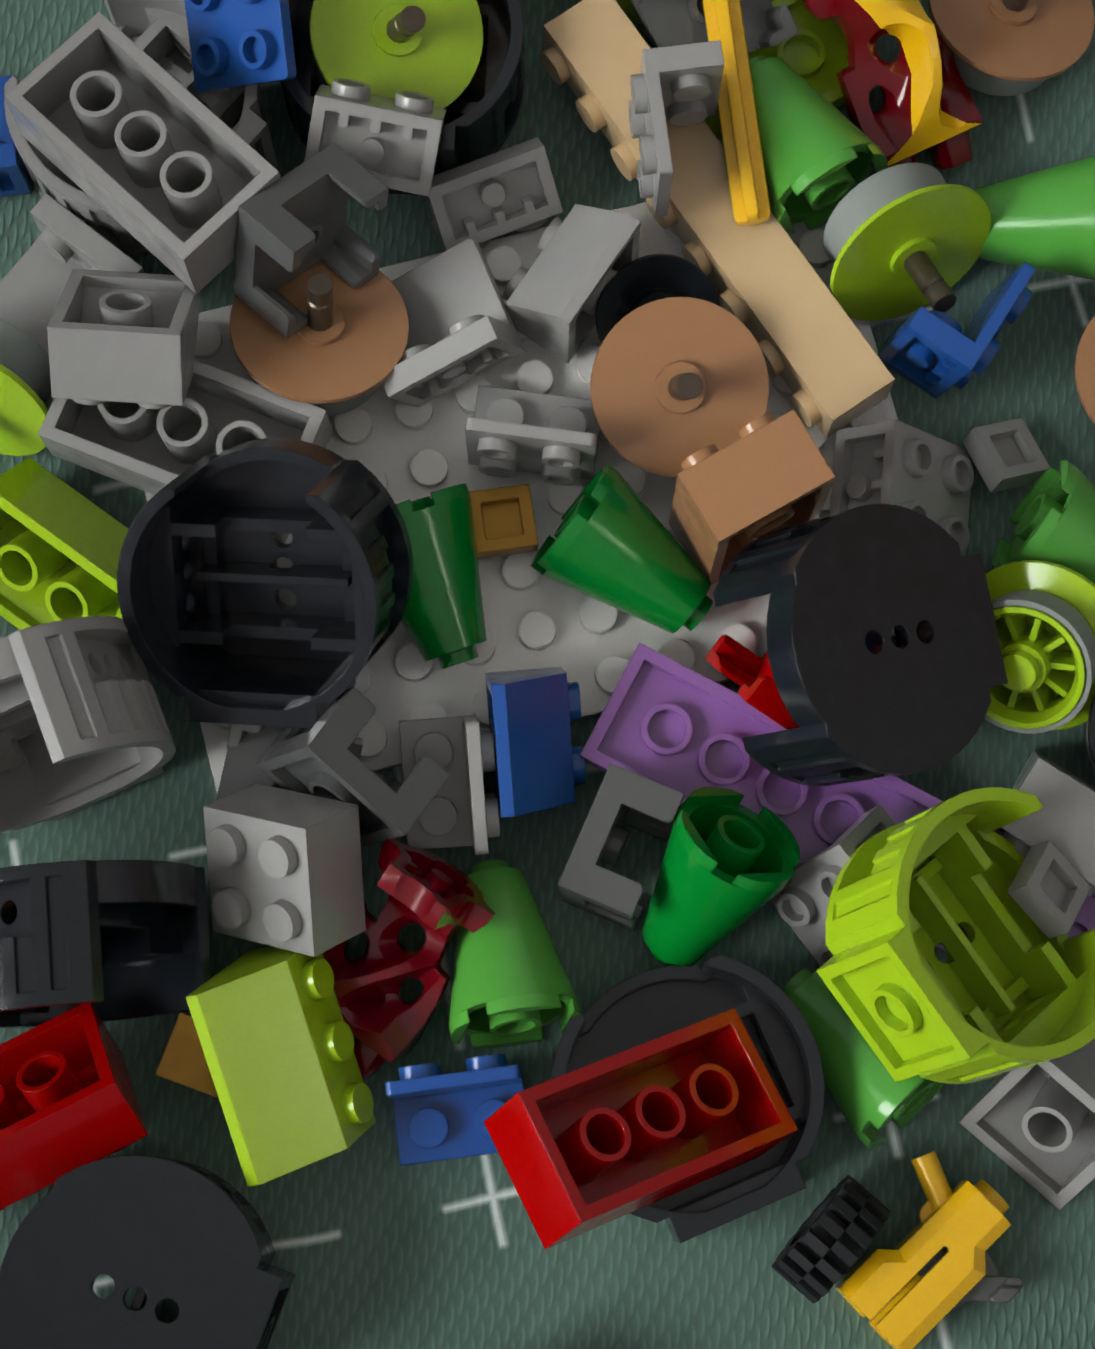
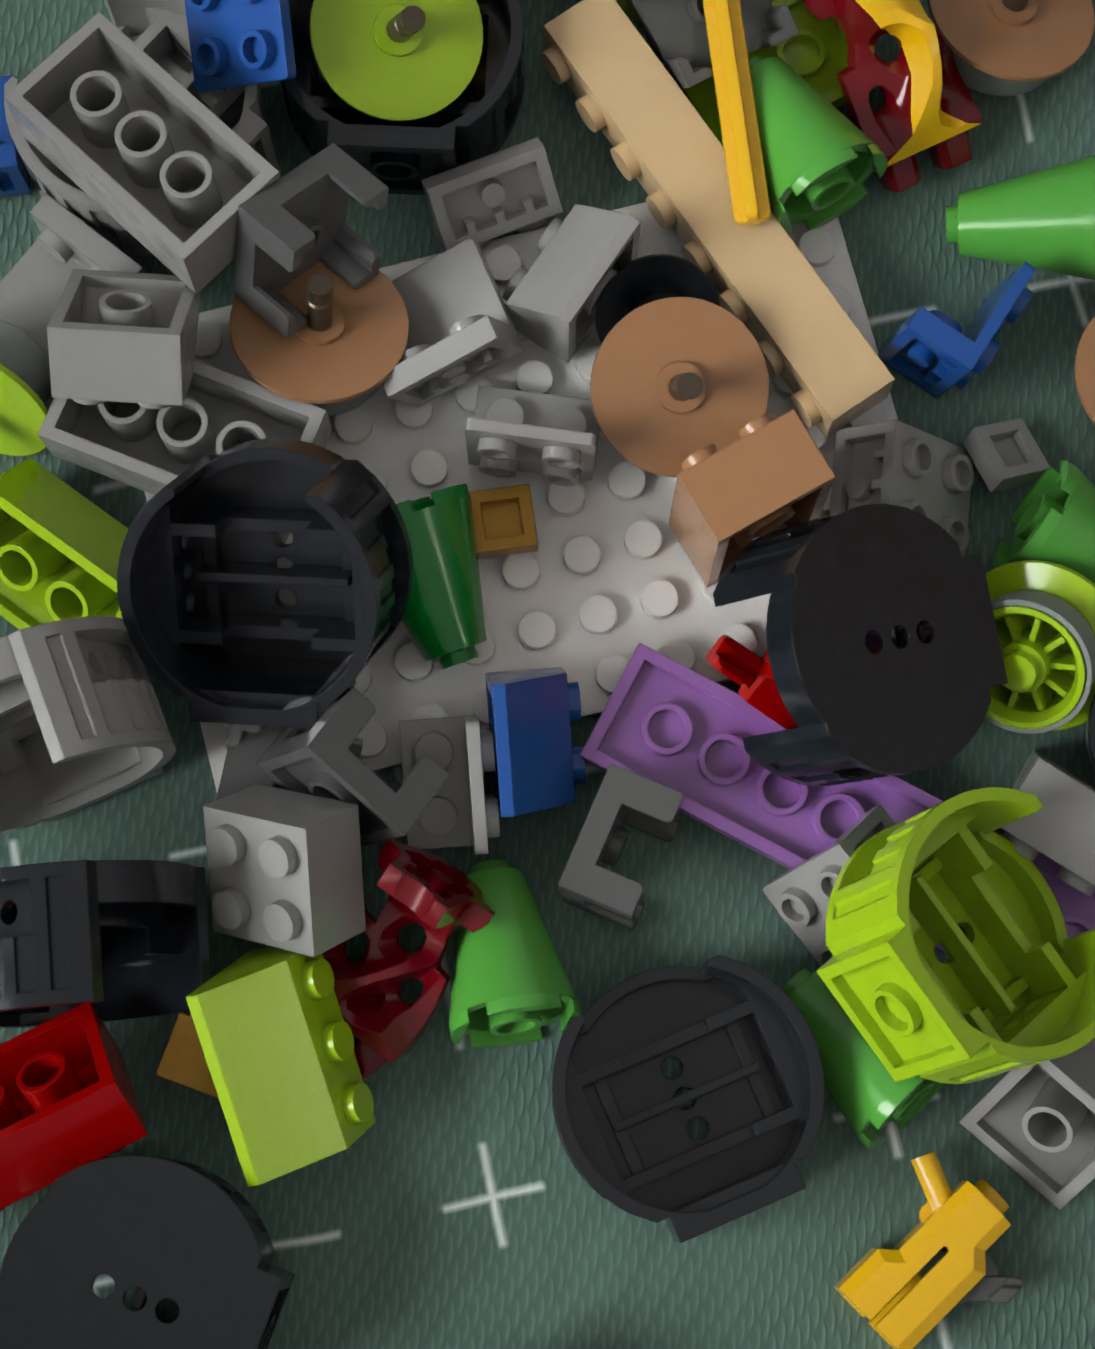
(385, 135): light grey bracket -> none
(445, 1113): blue bracket -> none
(624, 557): green cone -> none
(638, 1126): red brick -> none
(677, 87): light grey bracket -> none
(715, 874): green cone -> none
(831, 1239): black tyre -> none
(903, 242): lime piece -> none
(1049, 889): light grey plate -> none

